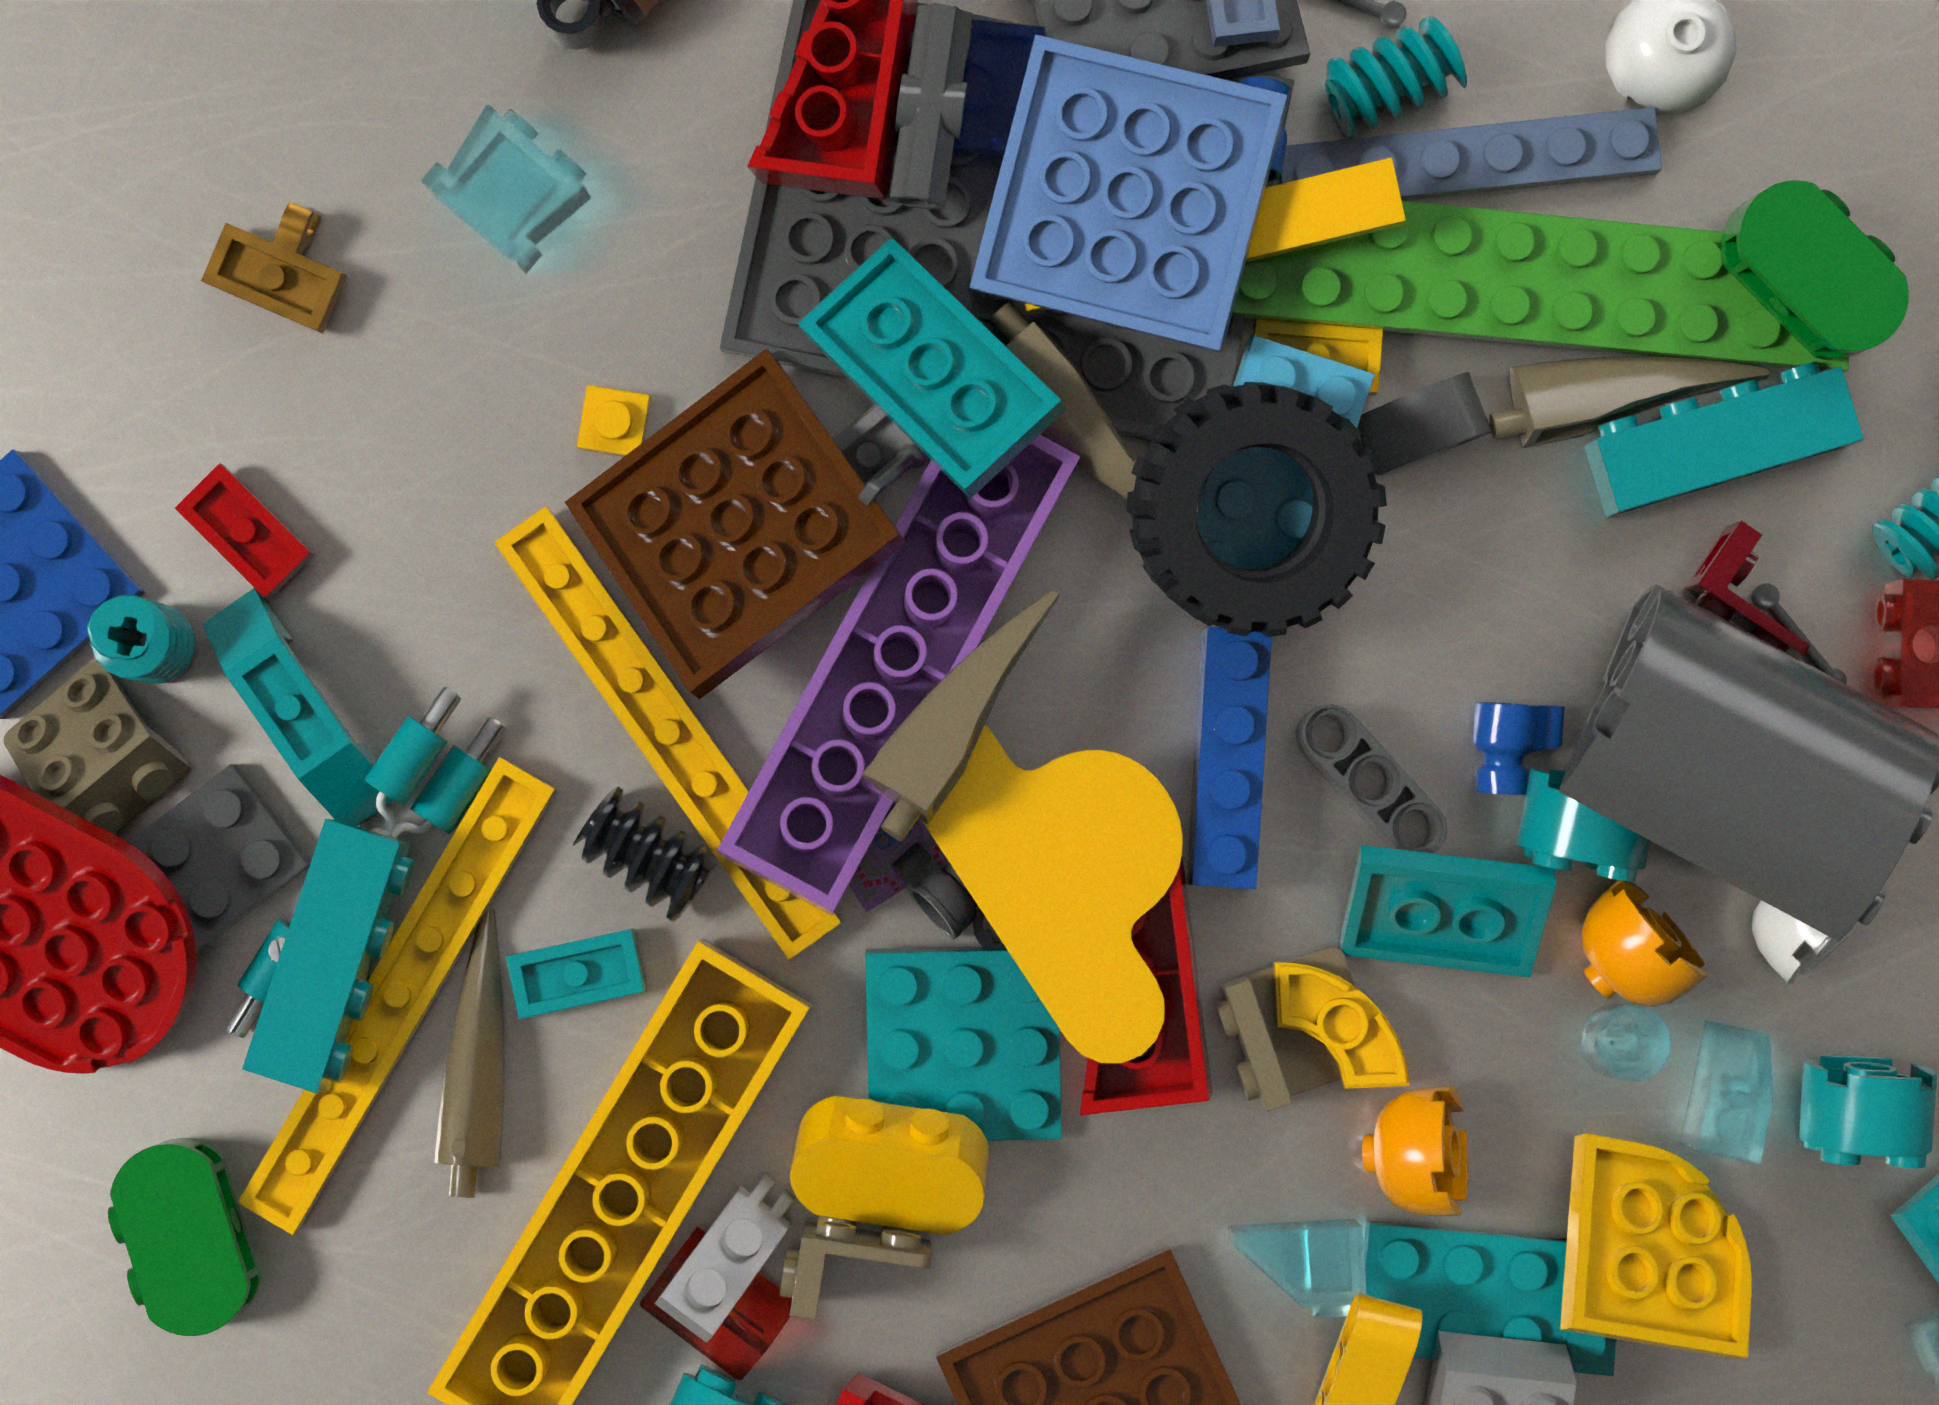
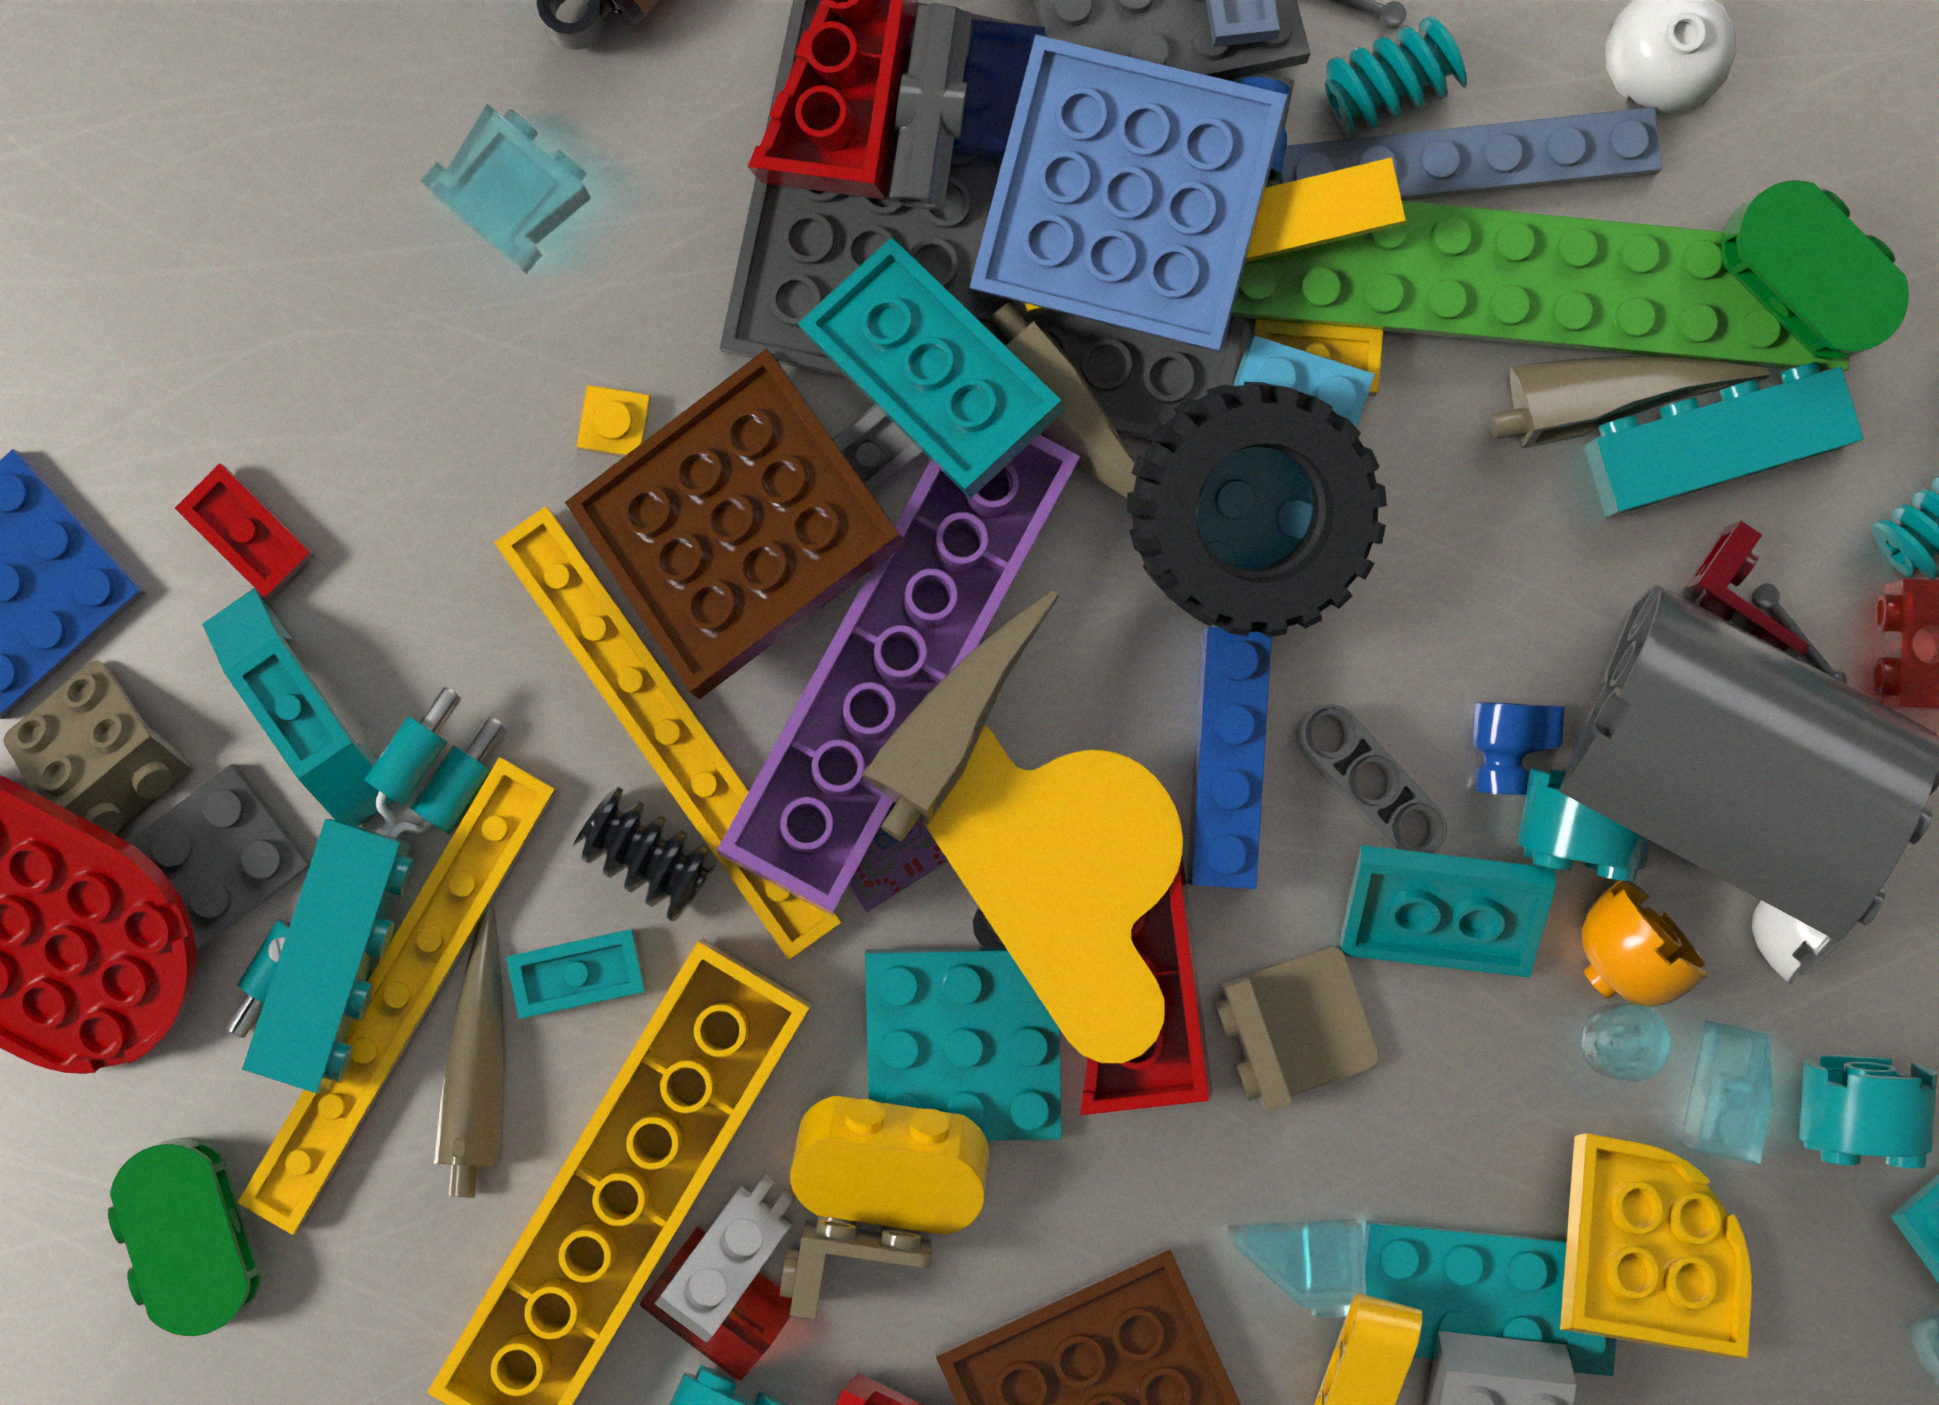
(117, 632): teal piece -> none
(276, 272): pearl gold plate -> none
(911, 458): dark grey hinge -> none
(936, 891): dark grey piece -> none
(1343, 1021): yellow tile -> none
(1420, 1152): light orange cylinder -> none
(1424, 423): dark grey panel -> none

